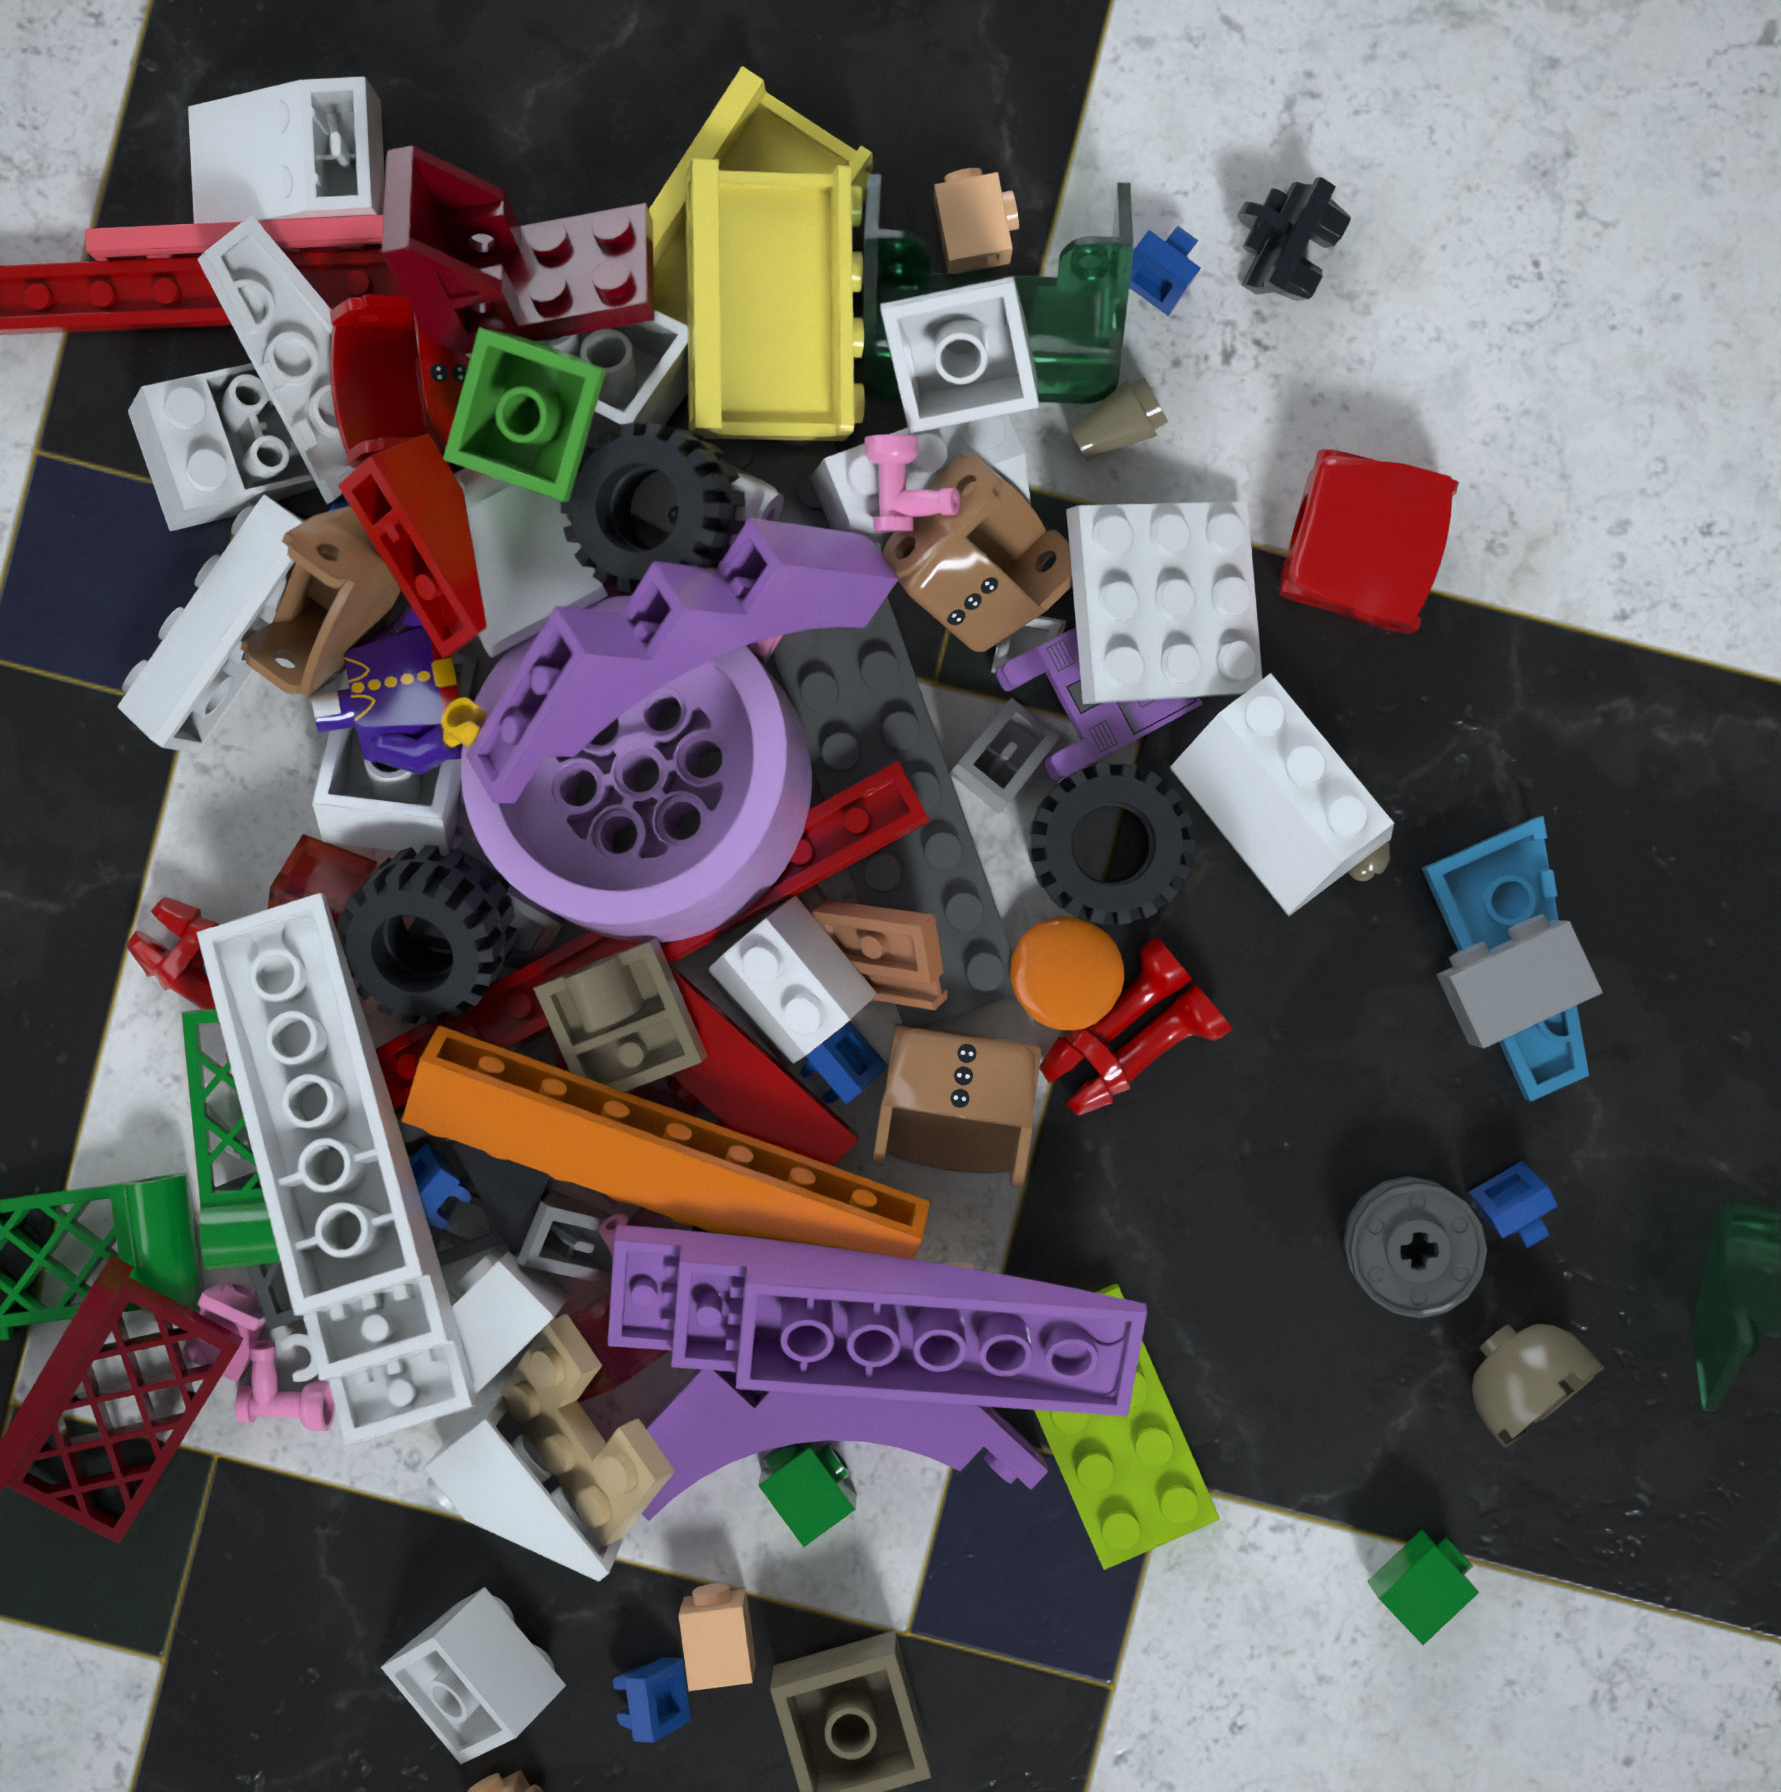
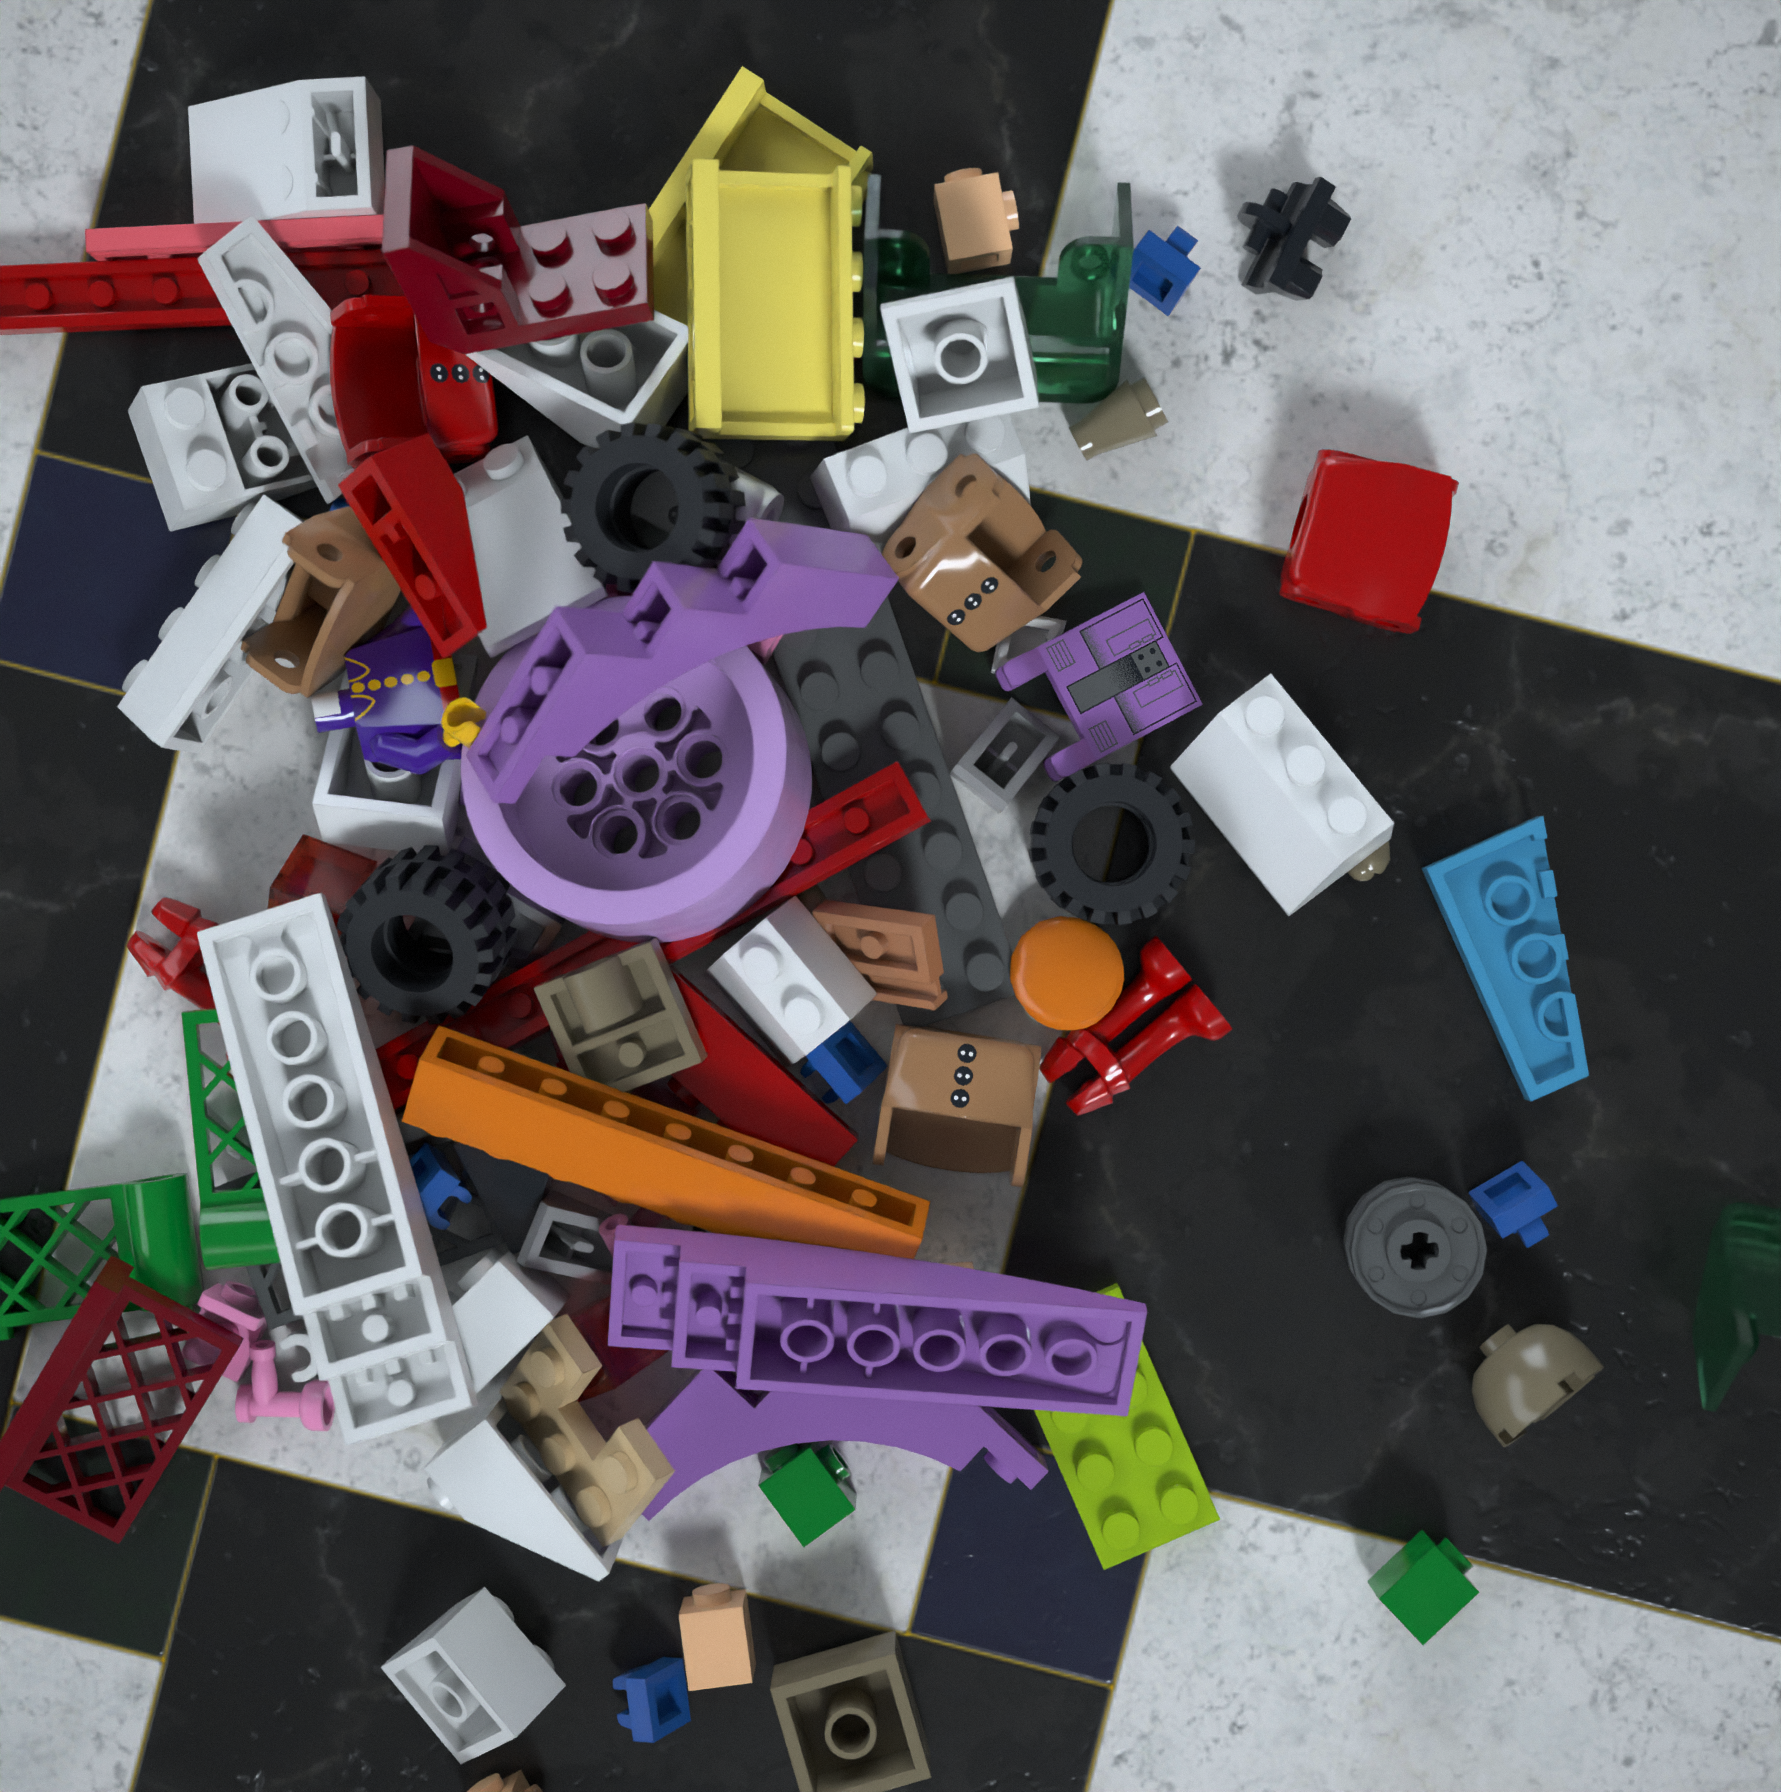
(524, 413): bright green slope -> none
(896, 503): bright pink piece -> none
(1164, 600): white plate -> none
(1518, 980): light grey brick -> none

